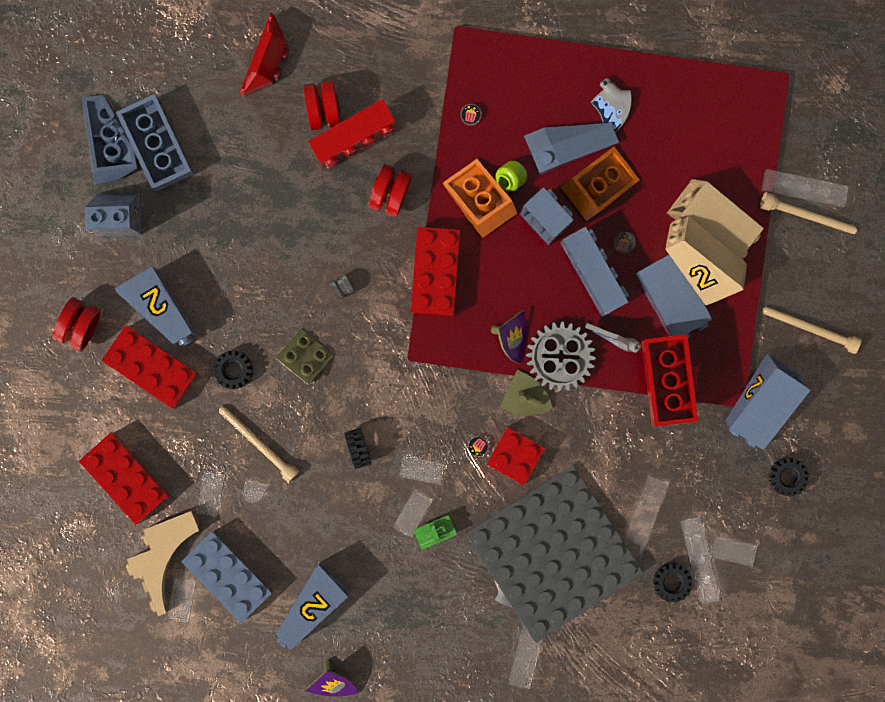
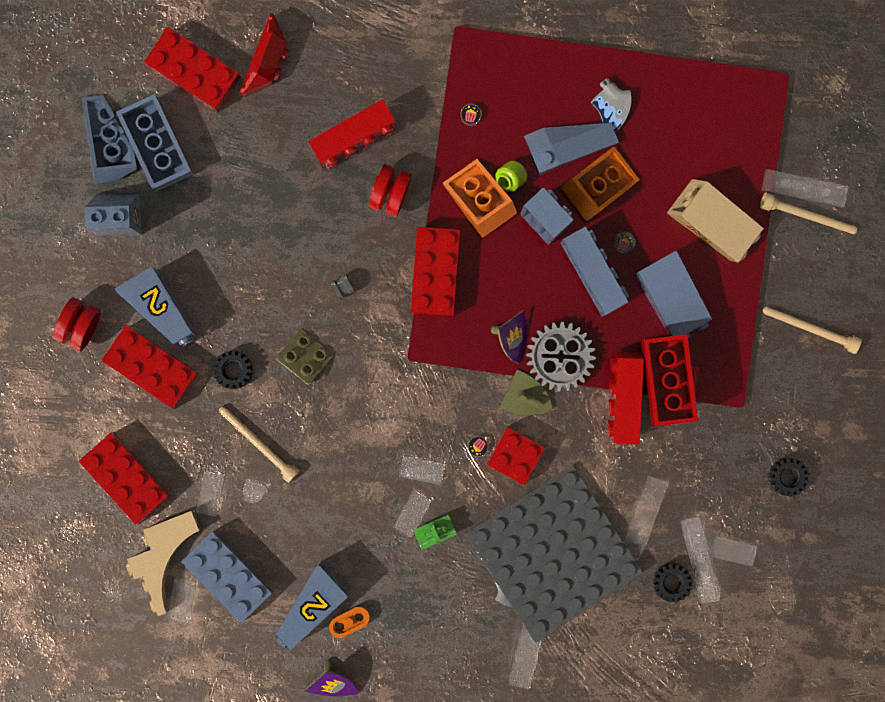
(192, 69): none -> red brick
(325, 104): red wheel -> none
(349, 622): none -> orange plate
(357, 448): black tyre -> none
(624, 343): light grey arm -> none
(627, 397): none -> red brick
(705, 261): tan slope -> none
(767, 402): sand blue slope -> none

